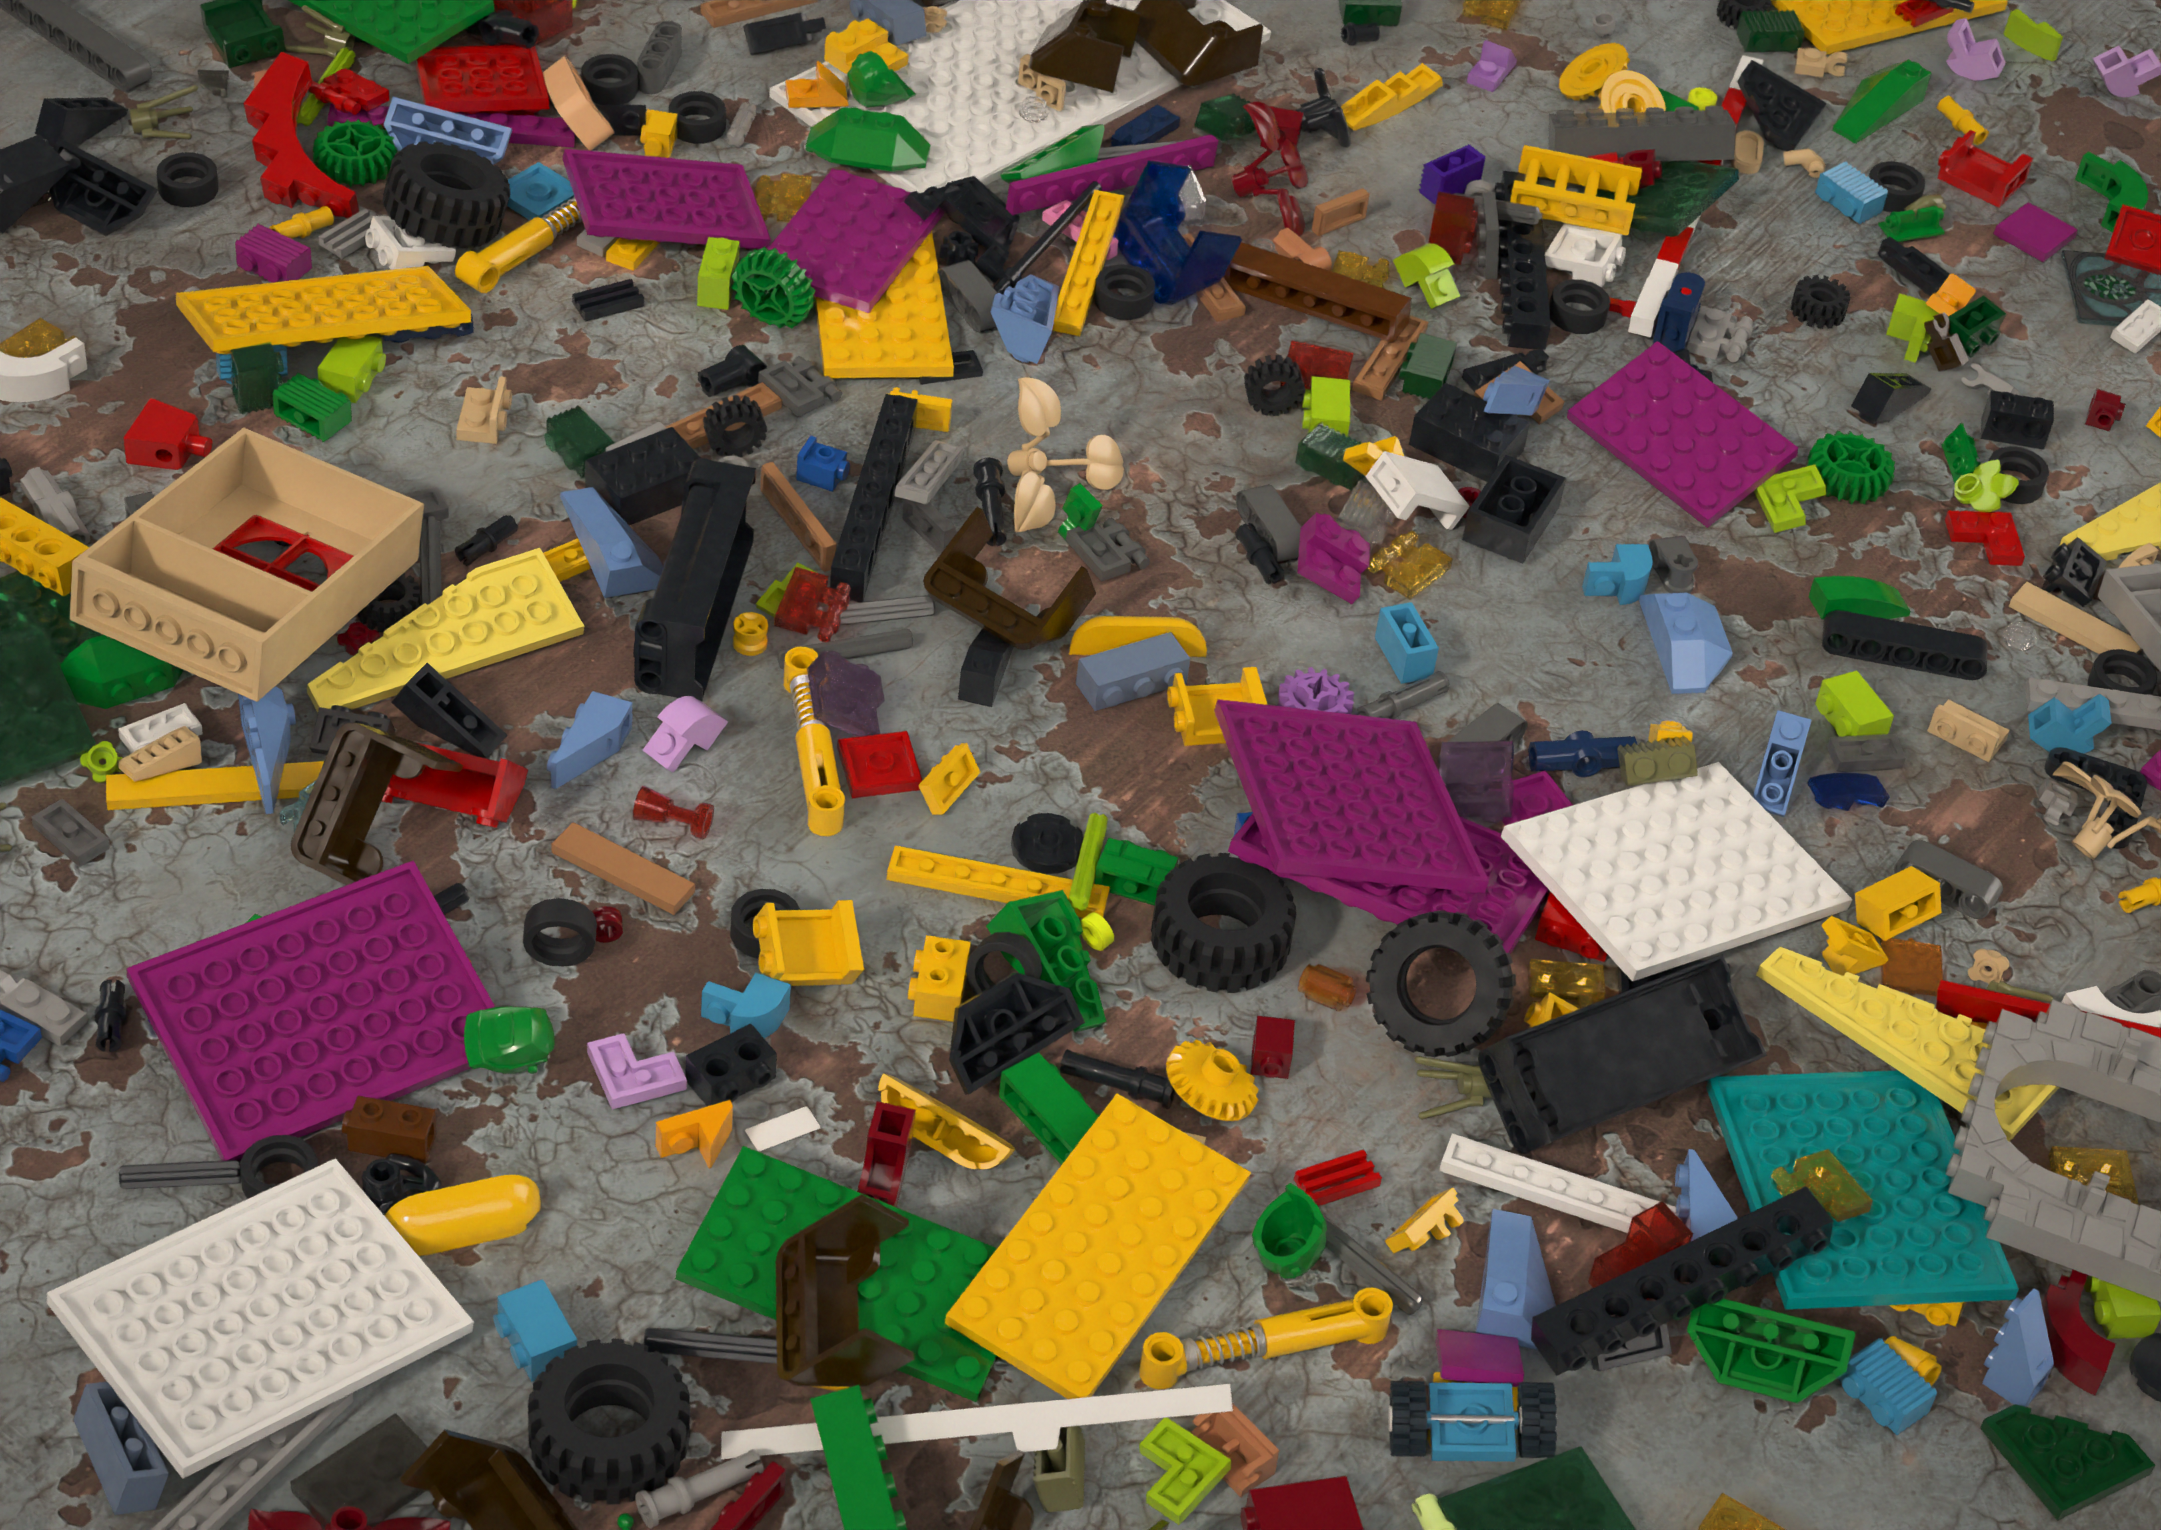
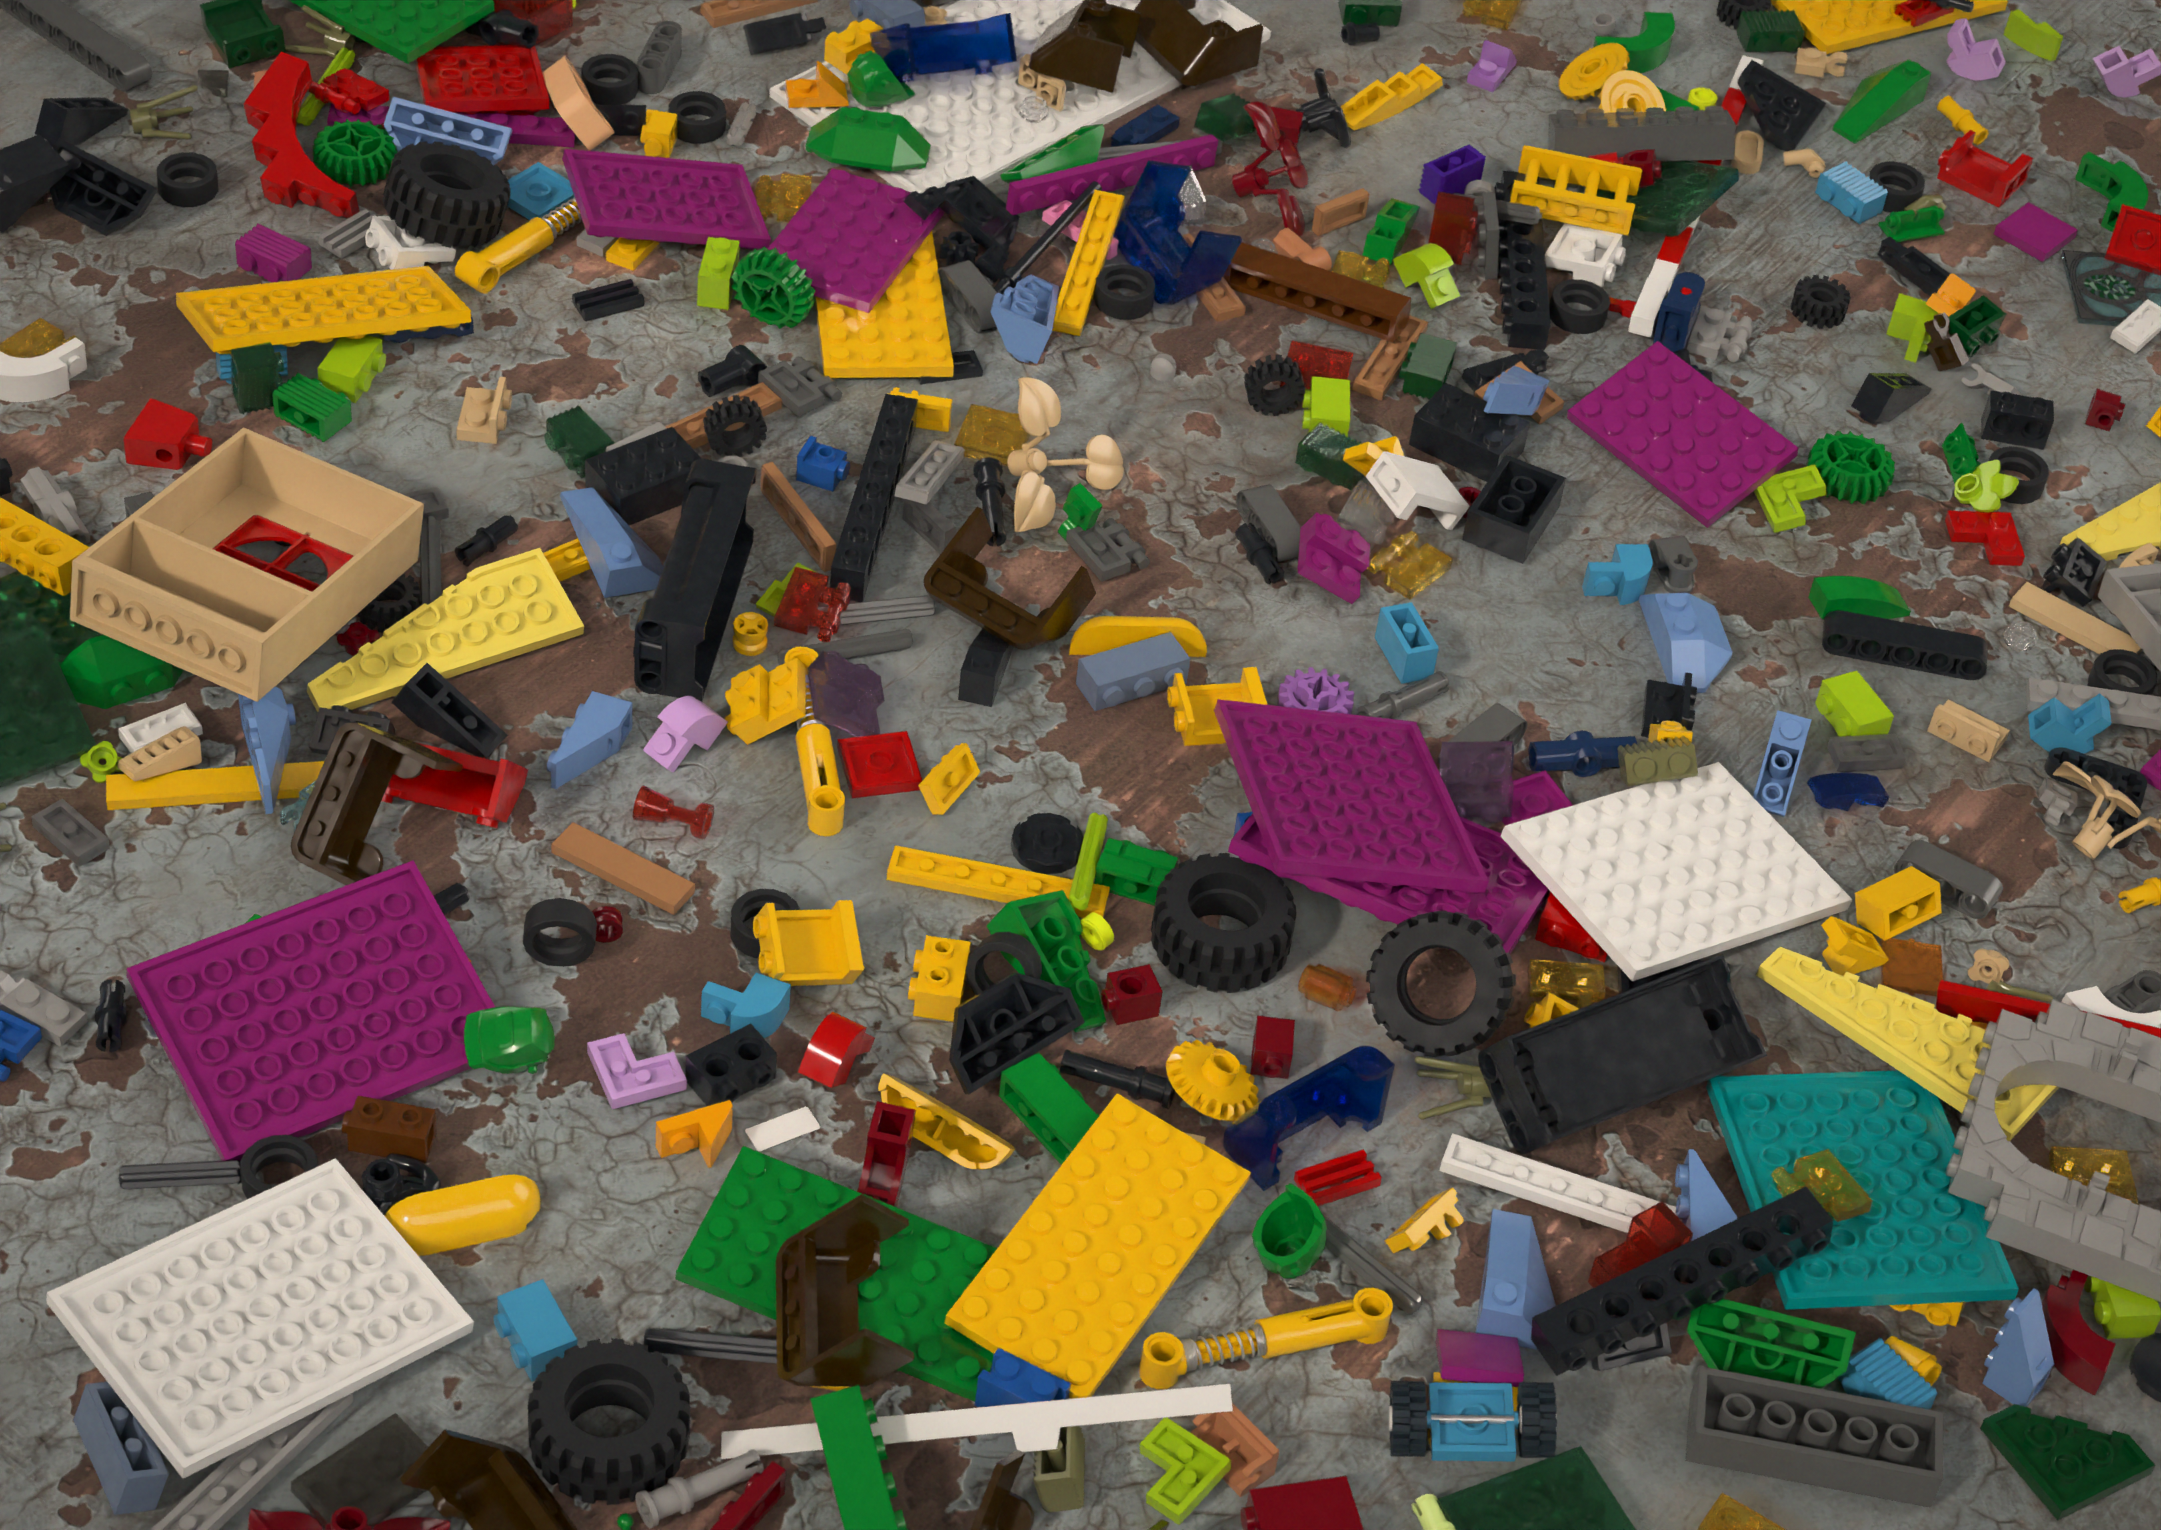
(303, 224): yellow pin -> none
(766, 700): none -> yellow plate
(834, 1050): none -> red brick
(946, 47): none -> clear blue windscreen
(991, 434): none -> clear yellow plate
(1017, 1383): none -> blue brick
(1132, 994): none -> dark red brick
(1163, 367): none -> light grey hinge
(1343, 1089): none -> clear blue windscreen
(1390, 230): none -> green slope
(1650, 46): none -> green arch
(1669, 703): none -> black bracket
(1815, 1437): none -> dark grey brick

